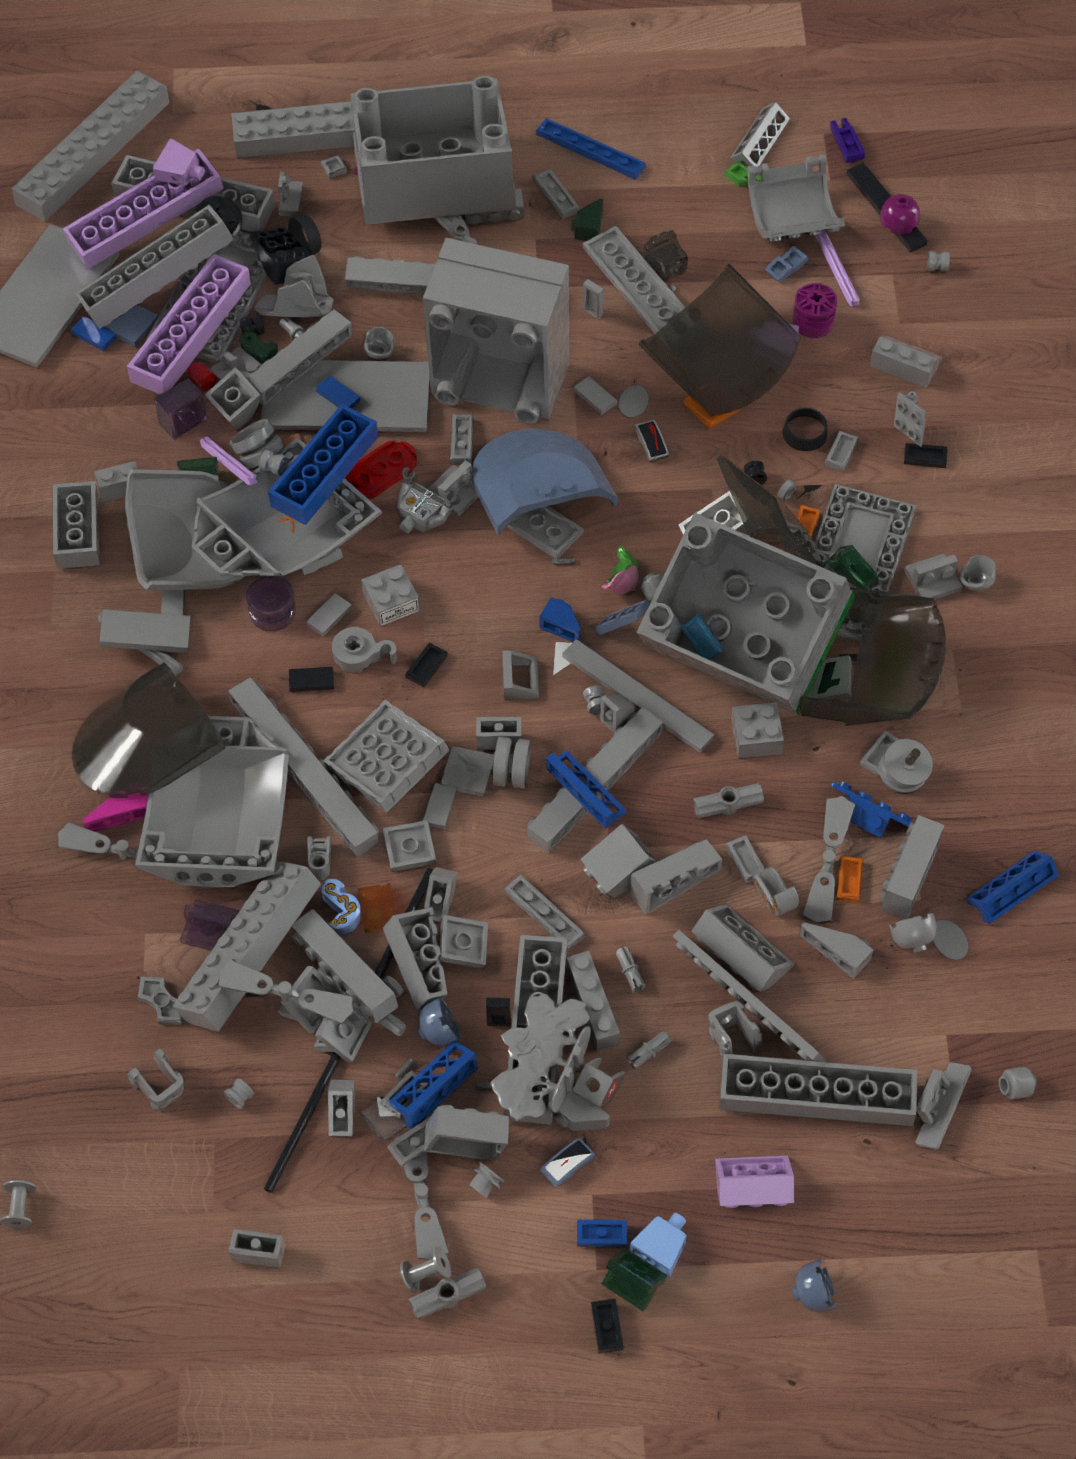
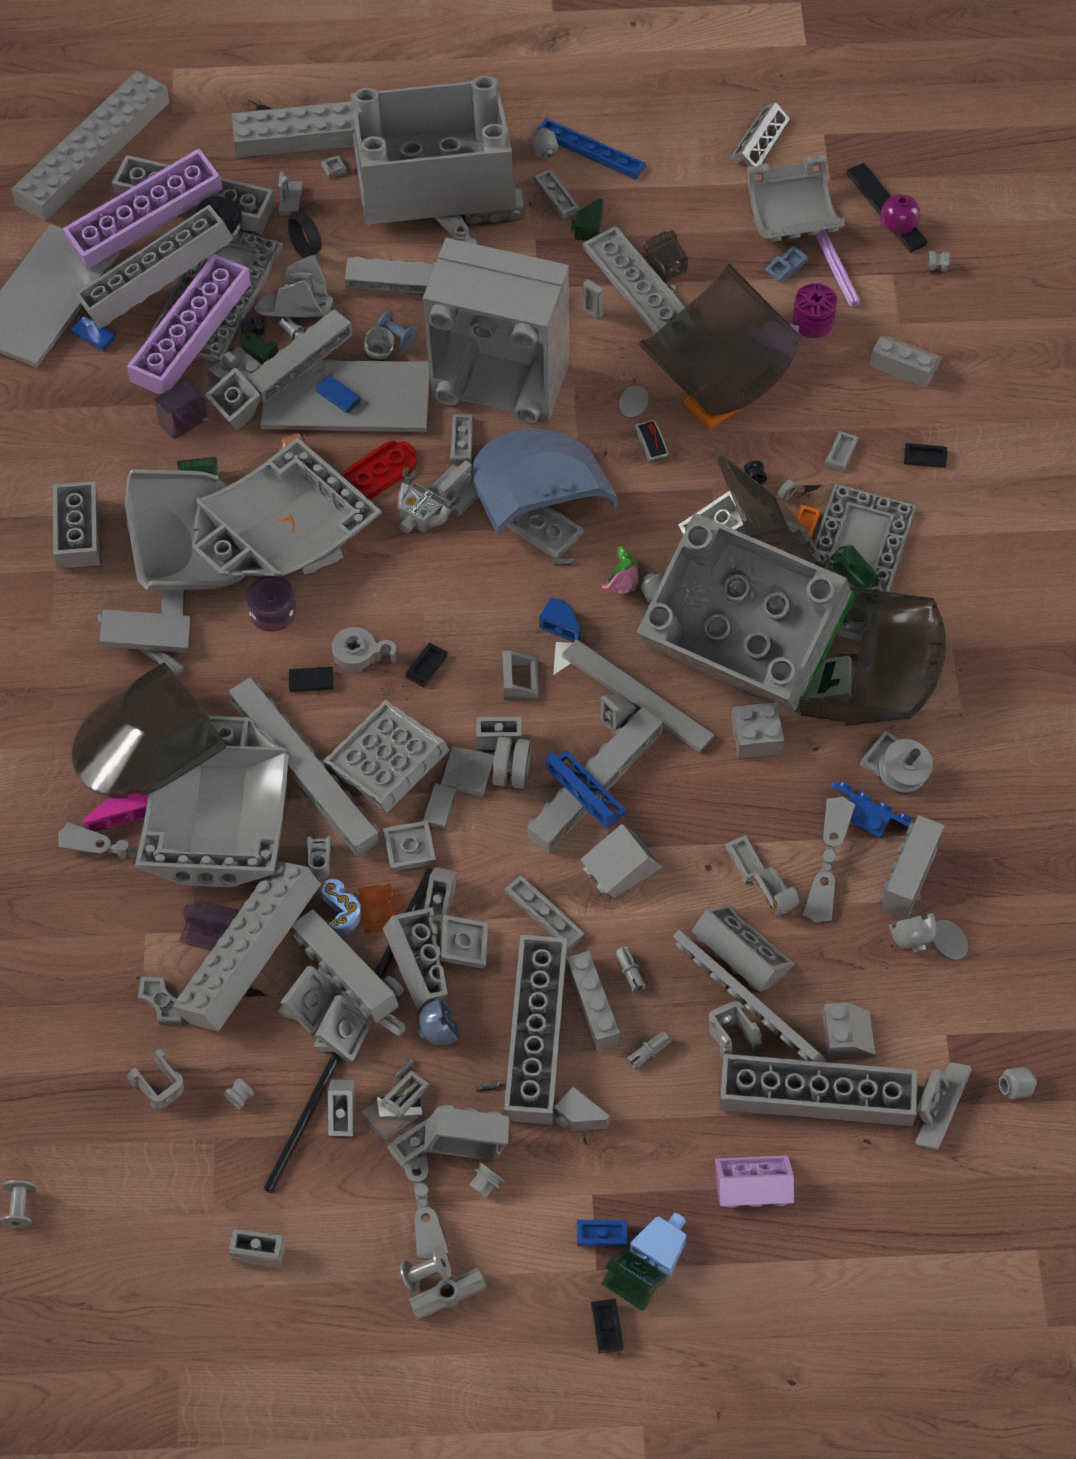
(113, 481): light grey brick -> none
(133, 325): sand blue tile -> none
(177, 164): lavender torso -> none
(201, 376): red brick -> none
(228, 461): lavender axle -> none
(254, 441): light grey wheel -> none
(273, 462): light grey wheel -> none
(277, 251): black slope -> none
(323, 464): blue brick -> none
(326, 1004): light grey piece -> none
(329, 615): light grey tile -> none
(390, 595): light grey brick -> none
(405, 335): none -> sand blue piece
(440, 1085): blue fence -> none
(498, 1012): black tile -> none
(539, 1049): light grey plant -> none
(544, 143): none -> light grey head
(567, 1162): slope -> none
(593, 697): light grey wheel -> none
(595, 395): light grey tile -> none
(608, 1084): light grey piece -> none
(622, 617): sand blue tile -> none
(674, 875): light grey wedge -> none
(702, 637): dark azure tile -> none
(716, 803): light grey piece -> none
(738, 175): bright green tile -> none
(805, 444): black tyre -> none
(814, 1287): sand blue cylinder -> none
(839, 947): light grey slope -> none
(847, 141): dark purple hinge -> none
(847, 1031): none -> light grey slope
(849, 879): orange tile -> none
(910, 417): light grey hinge -> none
(934, 576): light grey bracket -> none
(978, 573): light grey hair -> none
(1014, 887): blue fence -> none

